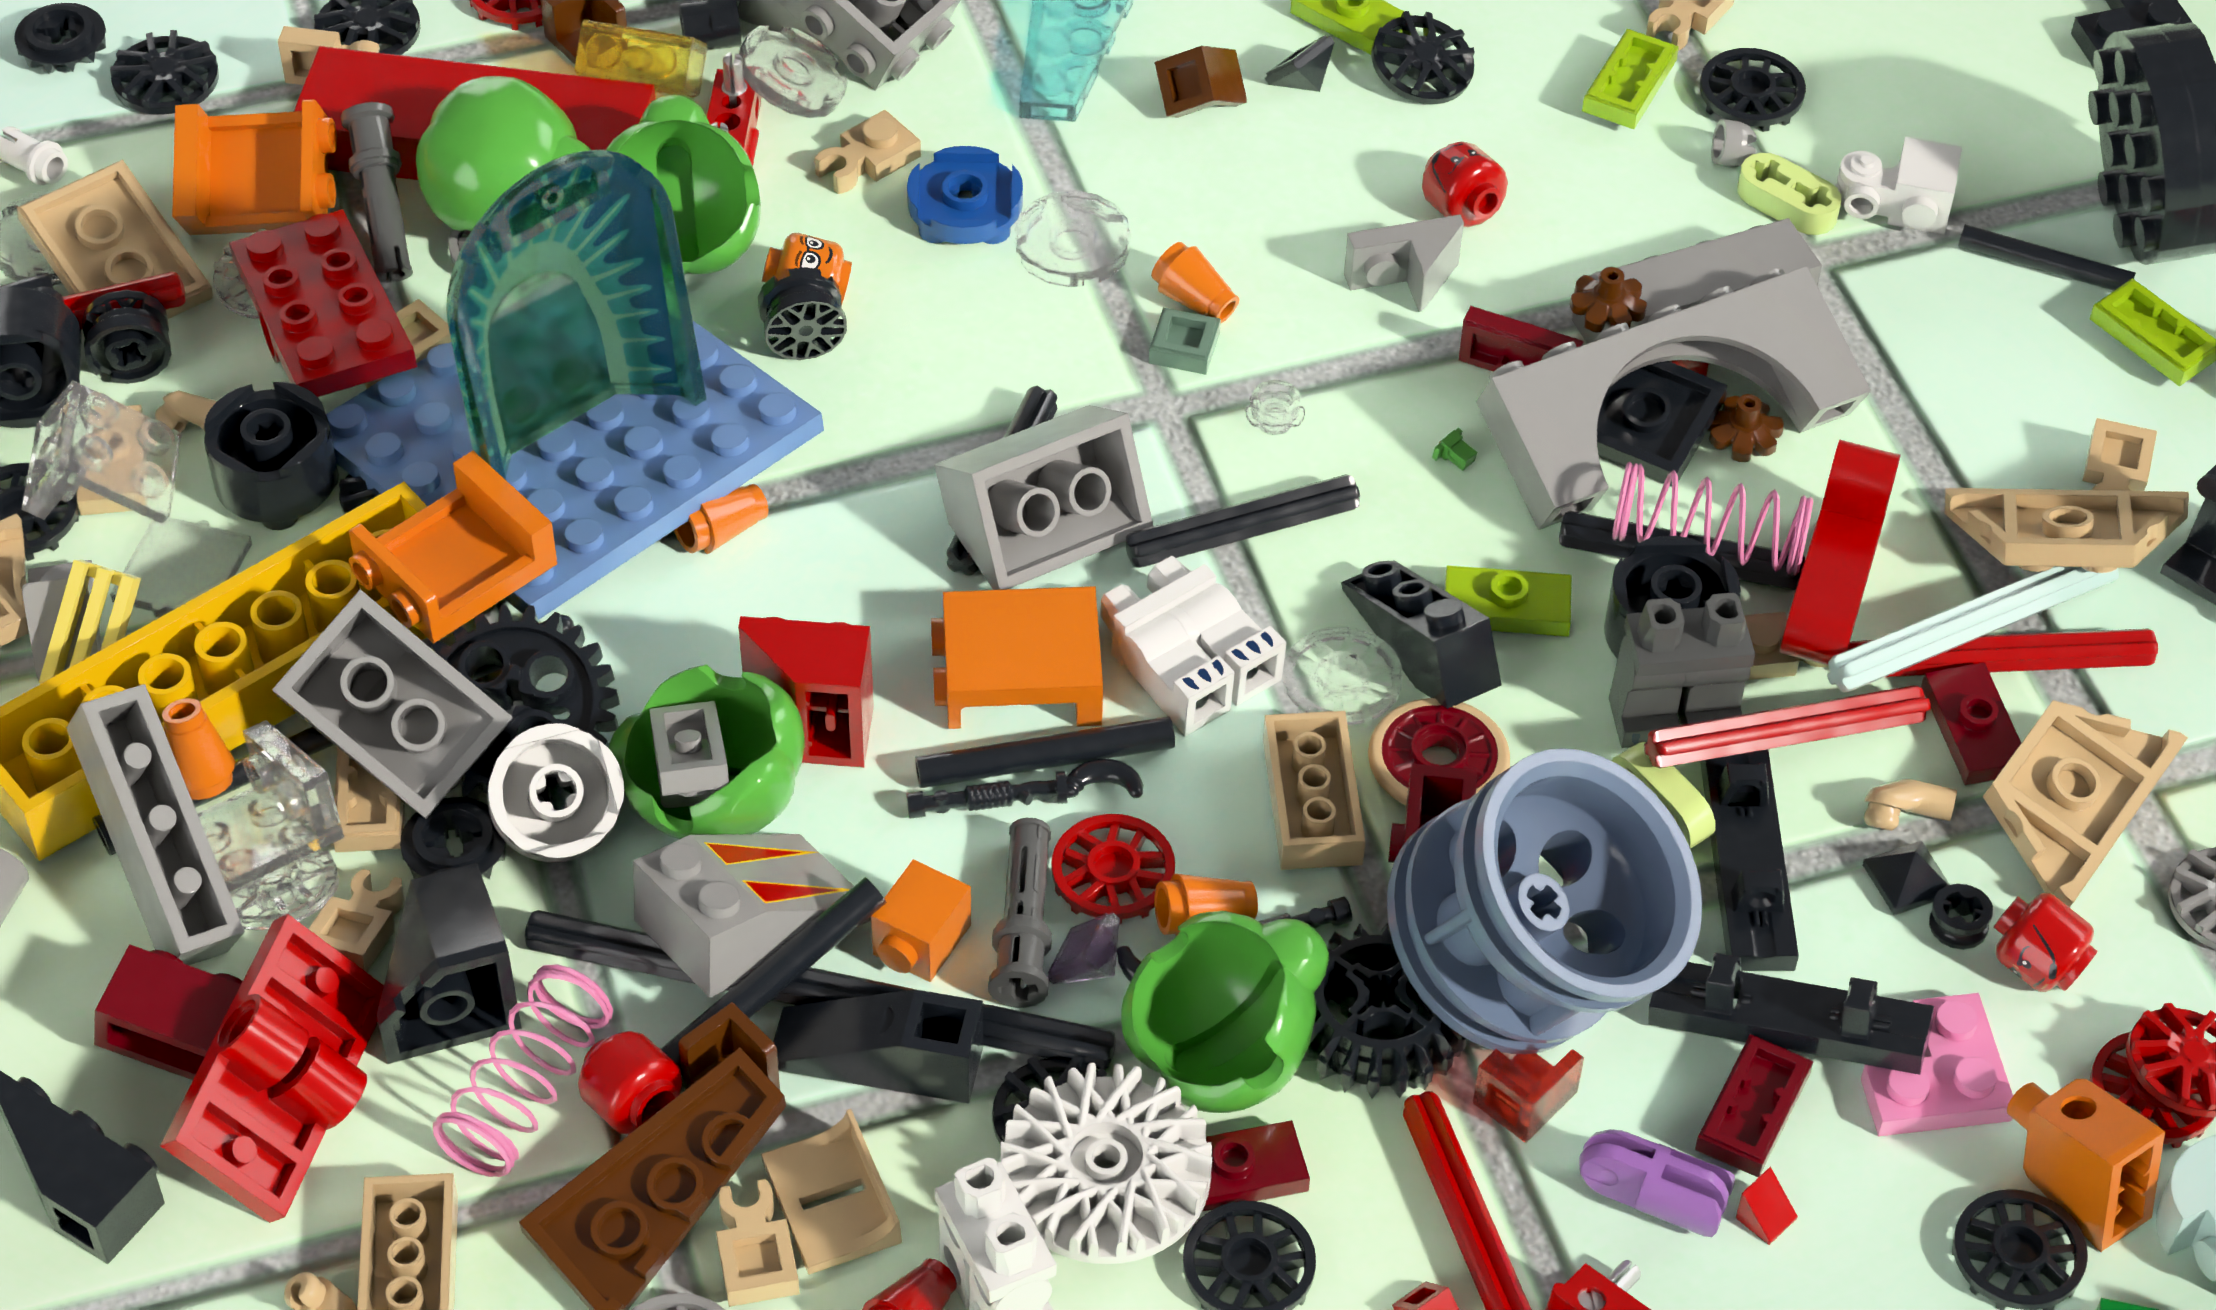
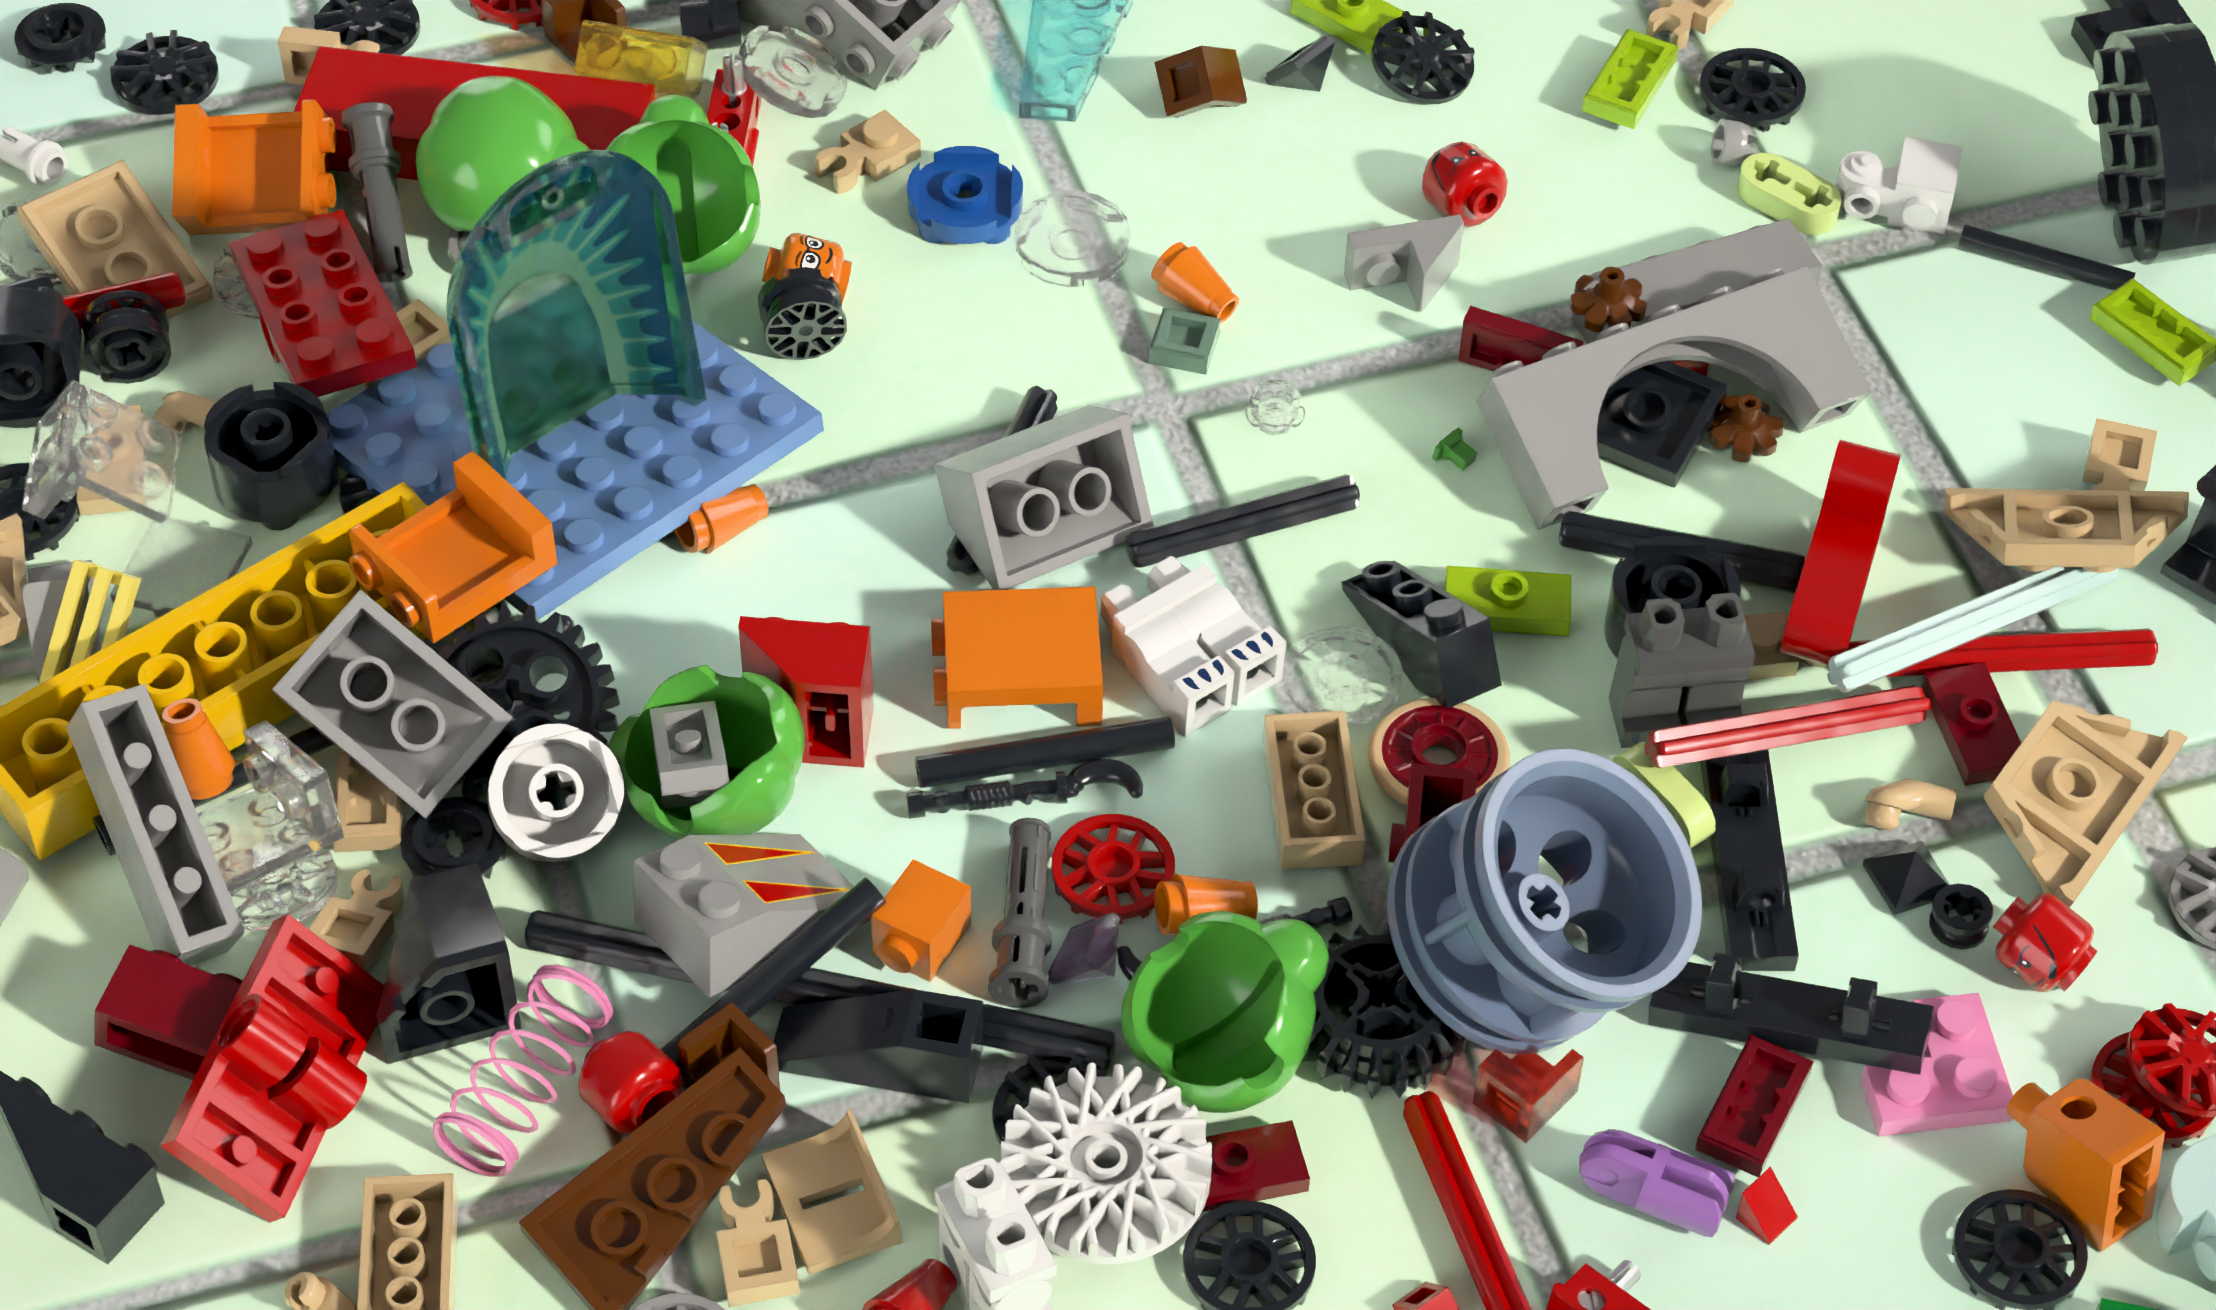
(1795, 540): bright pink piece -> none

